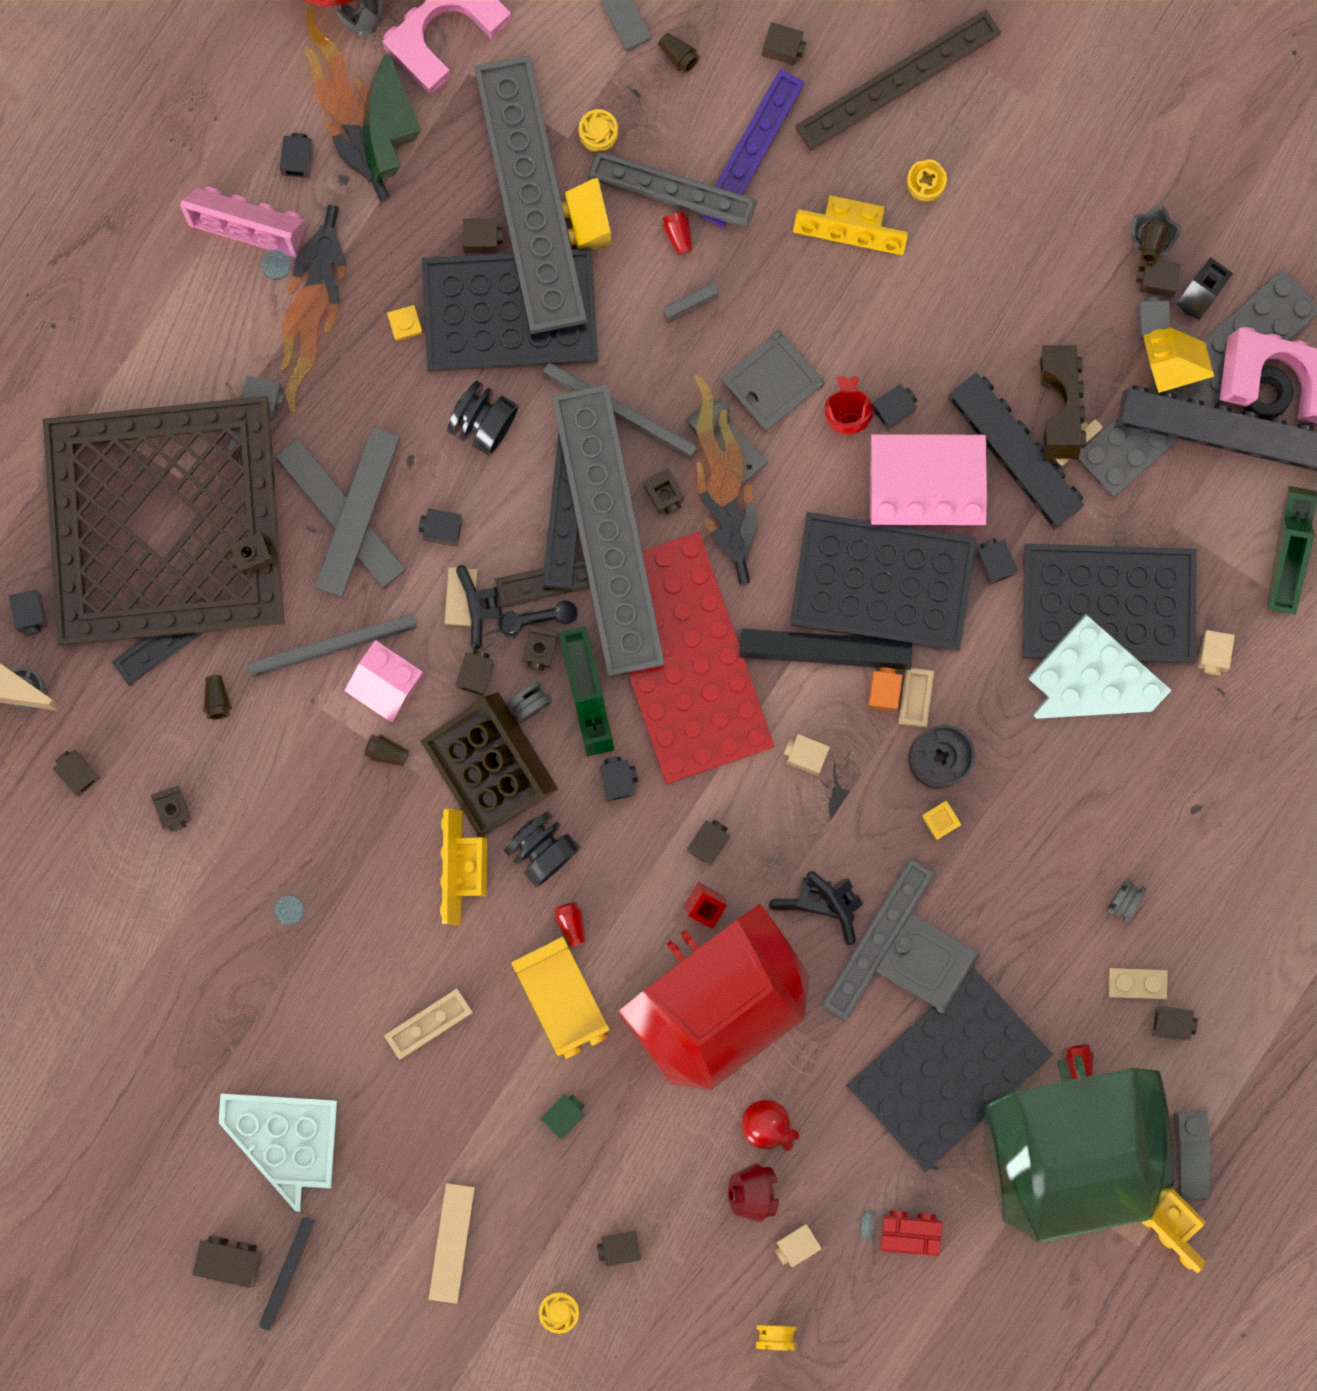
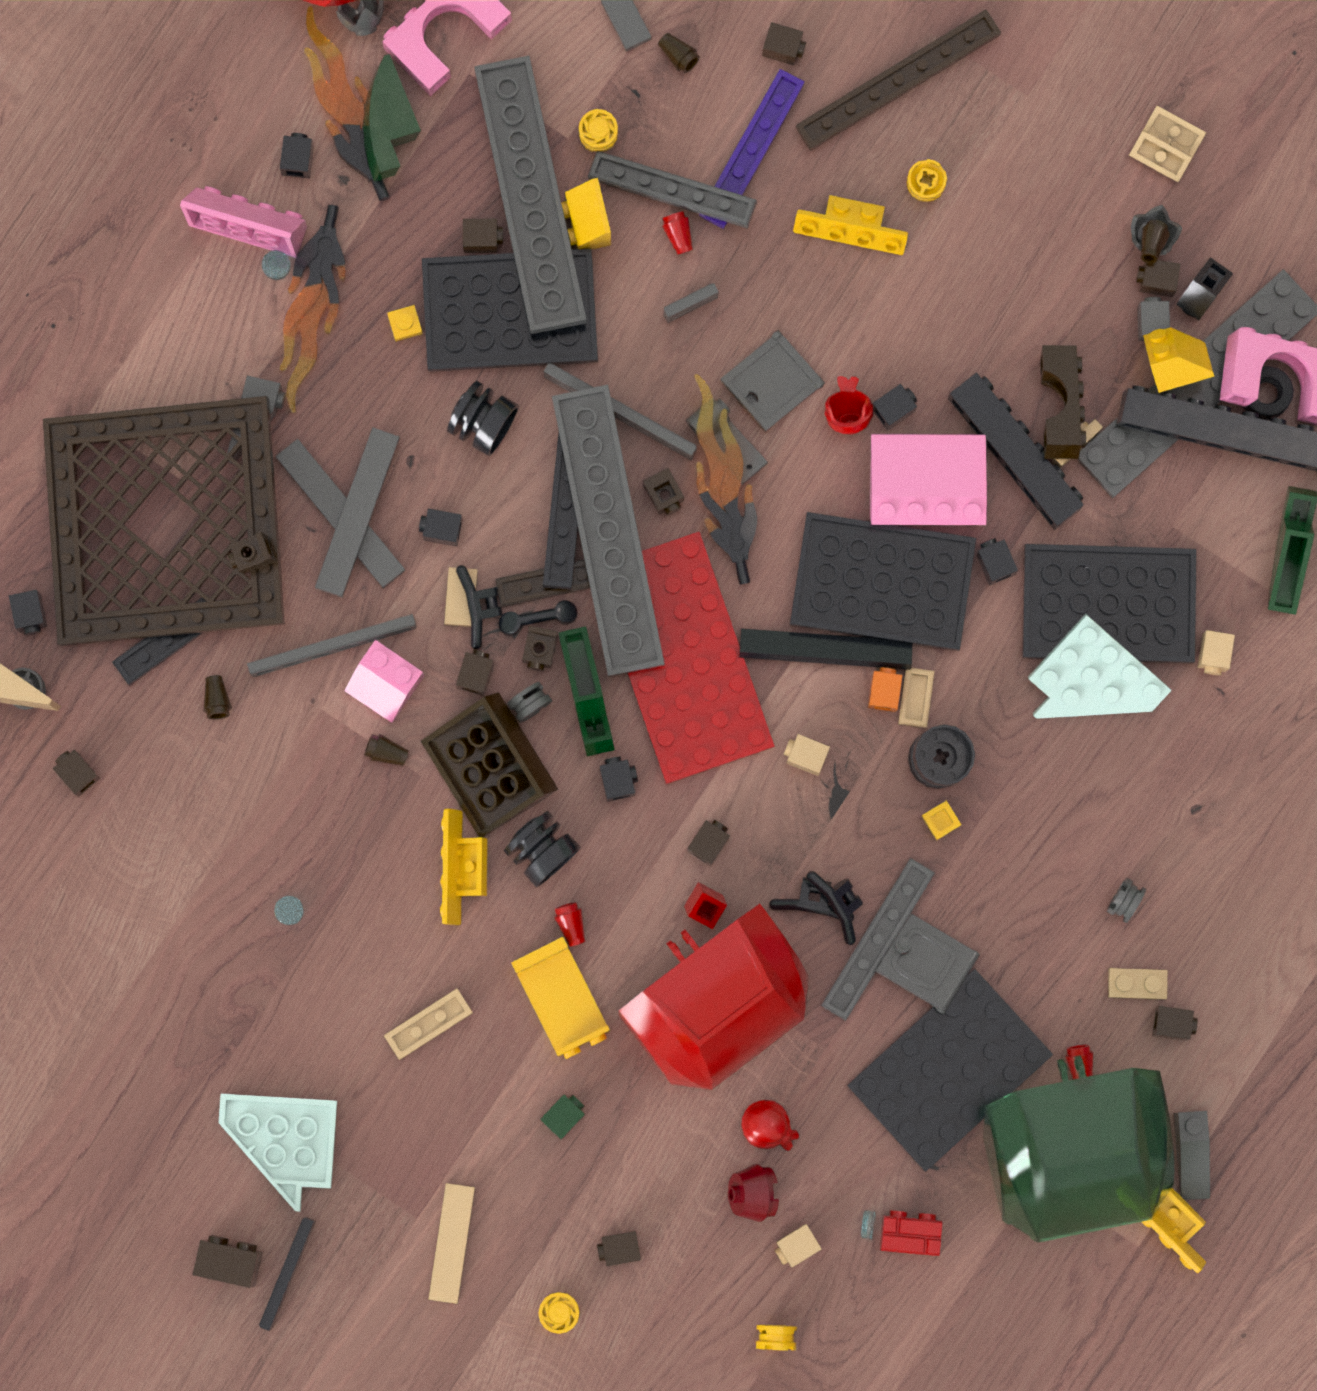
(168, 797): dark brown brick -> none
(1167, 143): none -> tan slope

